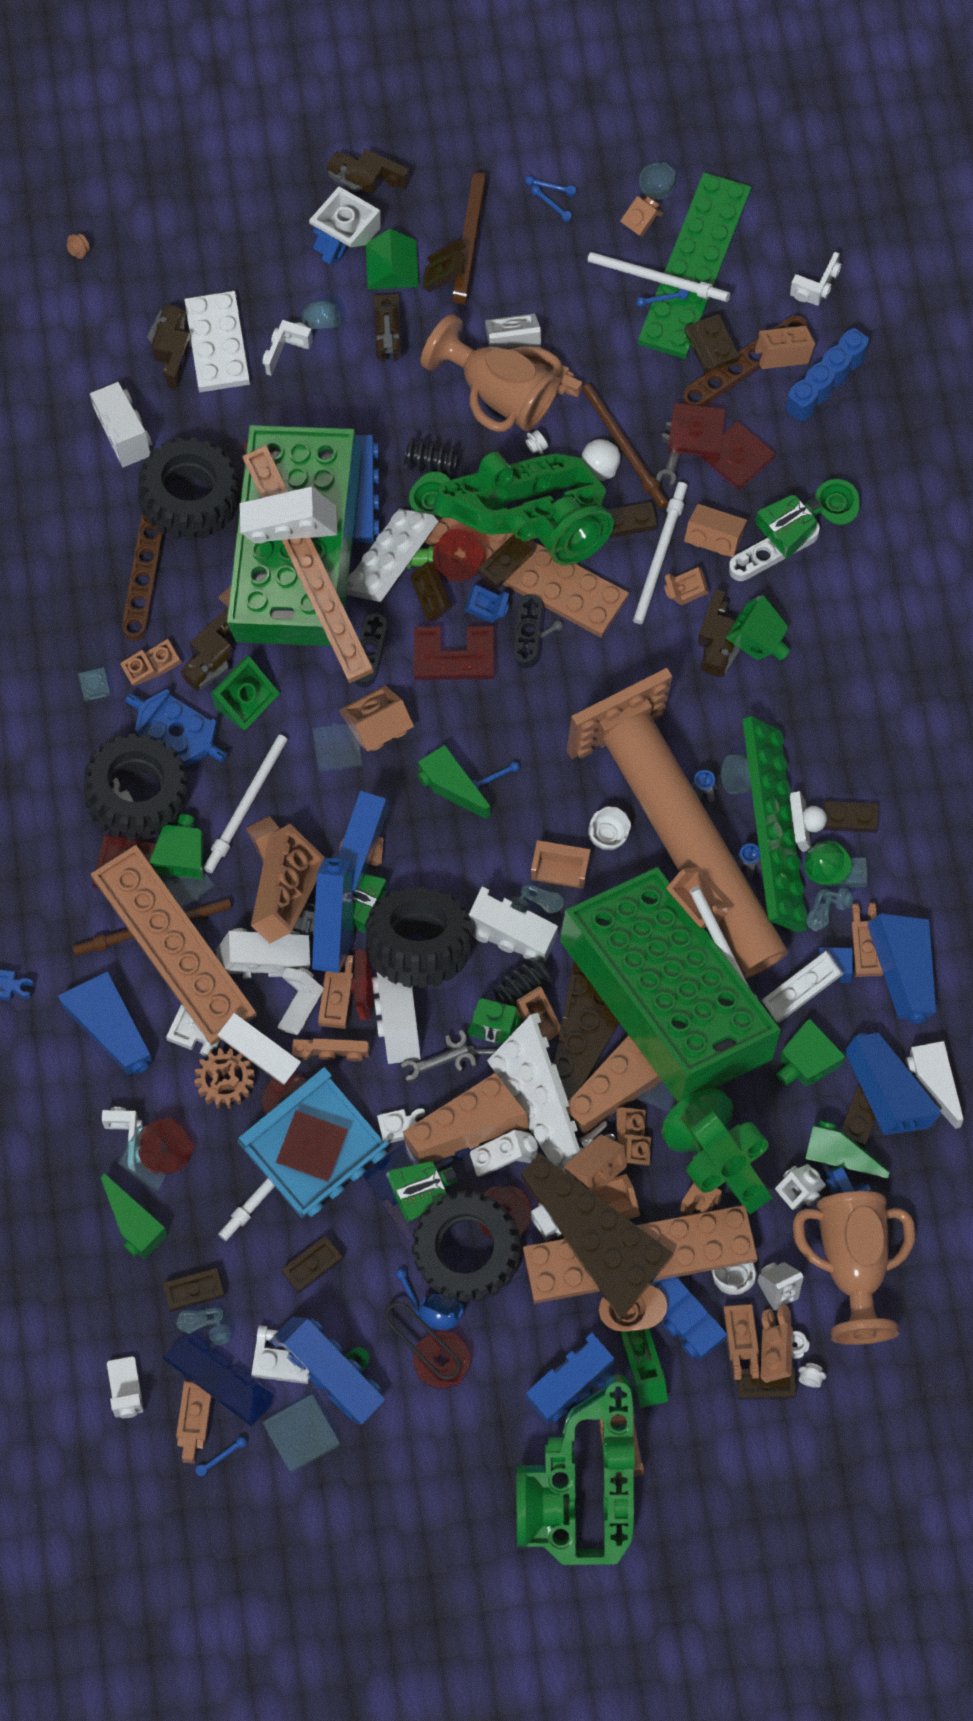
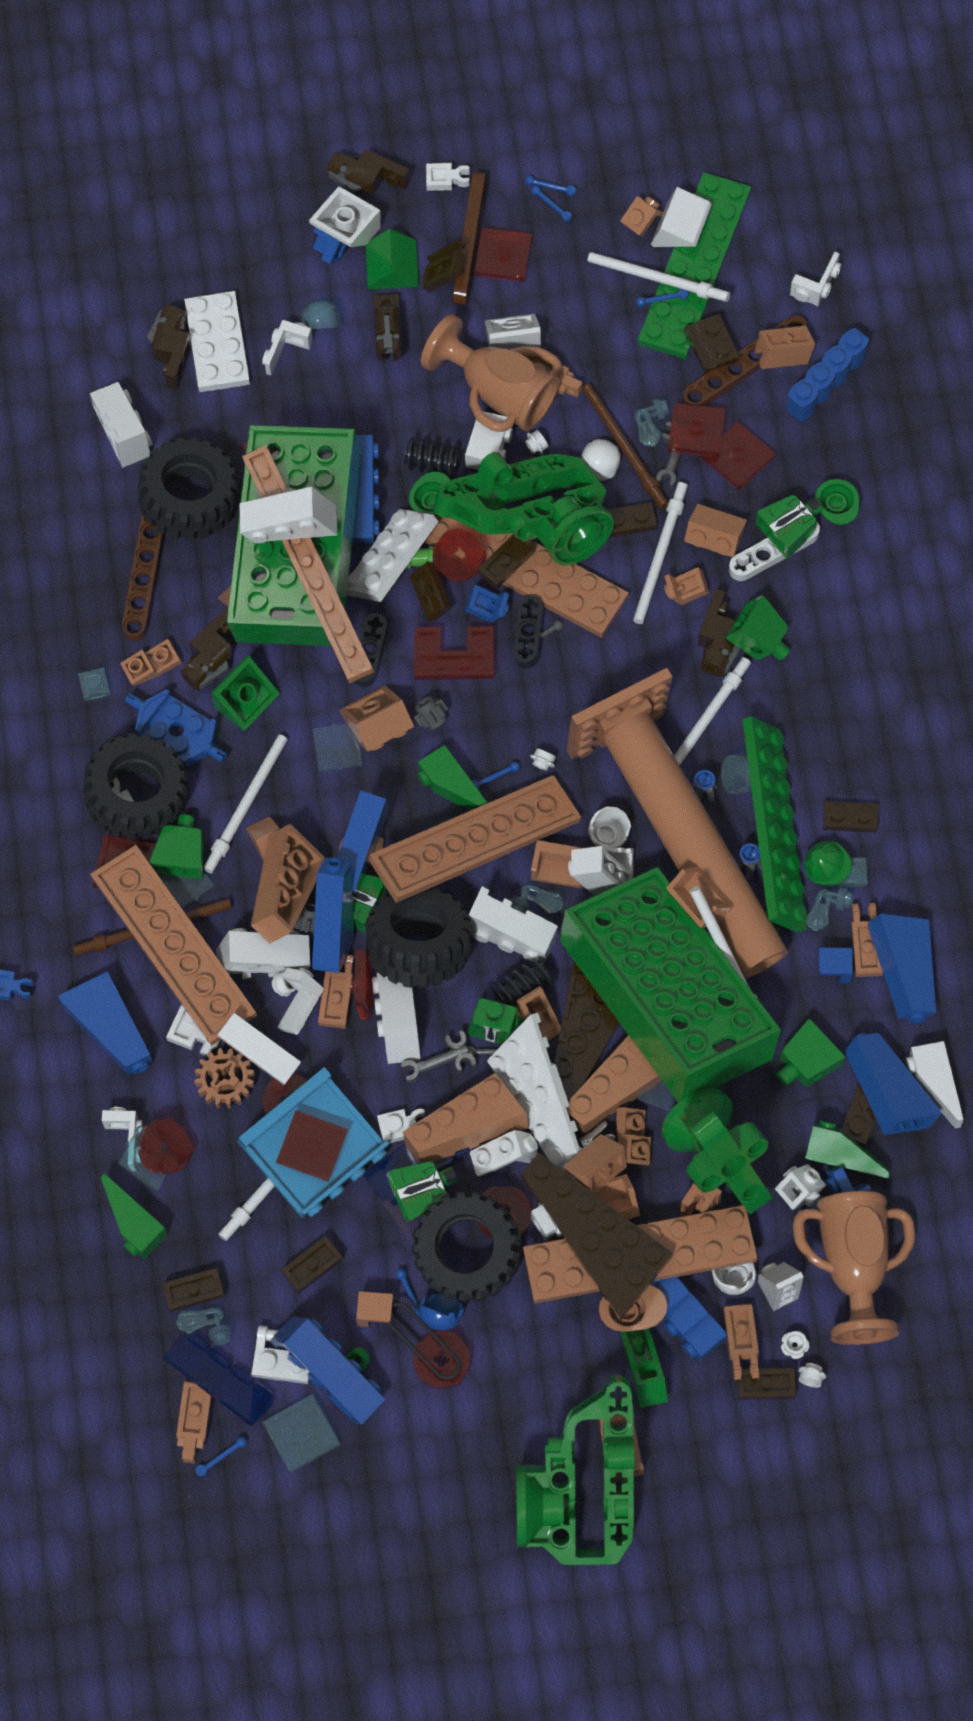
(77, 245): nougat plate -> none
(125, 1387): white bracket -> none
(281, 986): none -> white plate
(329, 1048): nougat hinge -> none
(374, 1308): none -> nougat panel
(430, 712): none -> dark grey gear
(442, 176): none -> white plate
(474, 838): none -> nougat plate
(486, 441): none -> white brick
(503, 254): none -> clear red plate
(543, 759): none -> white plate
(571, 1381): blue wedge -> none
(601, 867): none -> white wedge
(647, 430): none -> clear light blue piece
(658, 181): clear light blue hair -> none
(681, 220): none -> white slope
(731, 683): none -> white bar
(776, 1345): nougat hinge -> none
(802, 987): white tile -> none
(805, 820): white tile -> none

